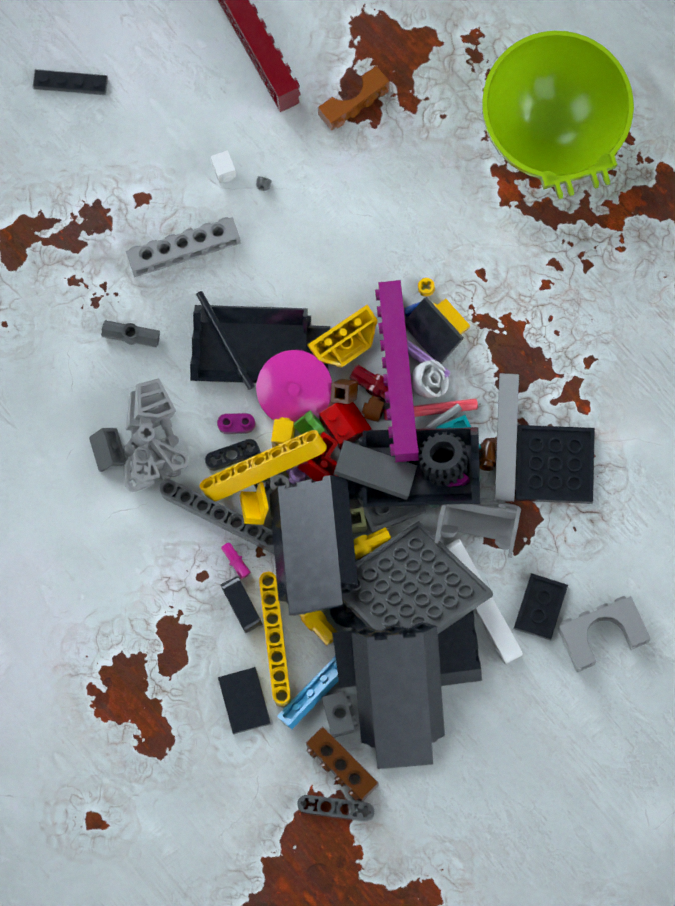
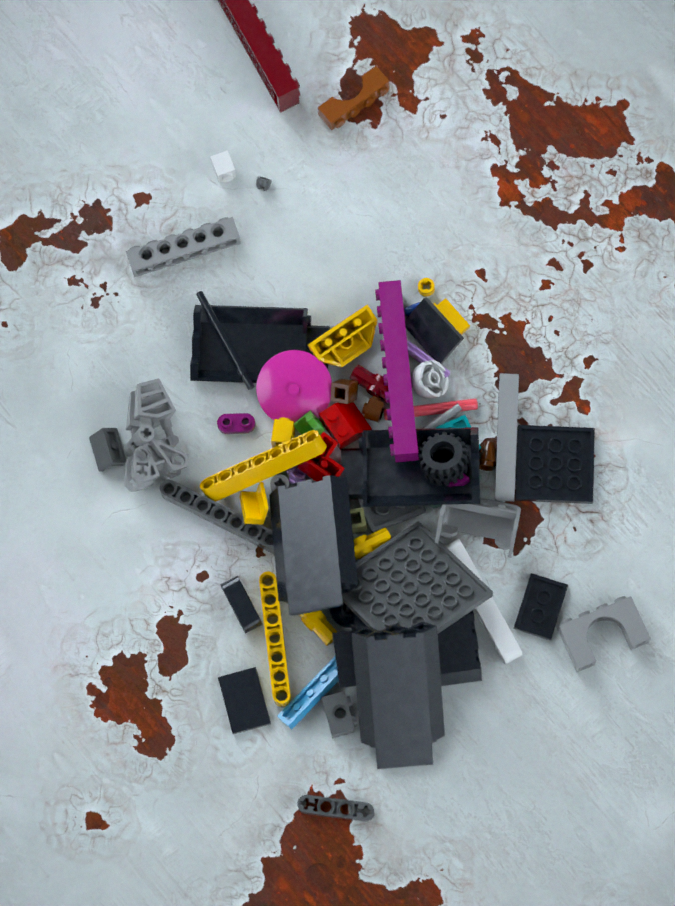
(70, 82): black plate -> none
(142, 335): dark grey piece -> none
(235, 560): dark pink axle -> none
(246, 455): black beam -> none
(323, 739): reddish brown brick -> none
(375, 470): dark grey tile -> none
(558, 108): lime windscreen -> none

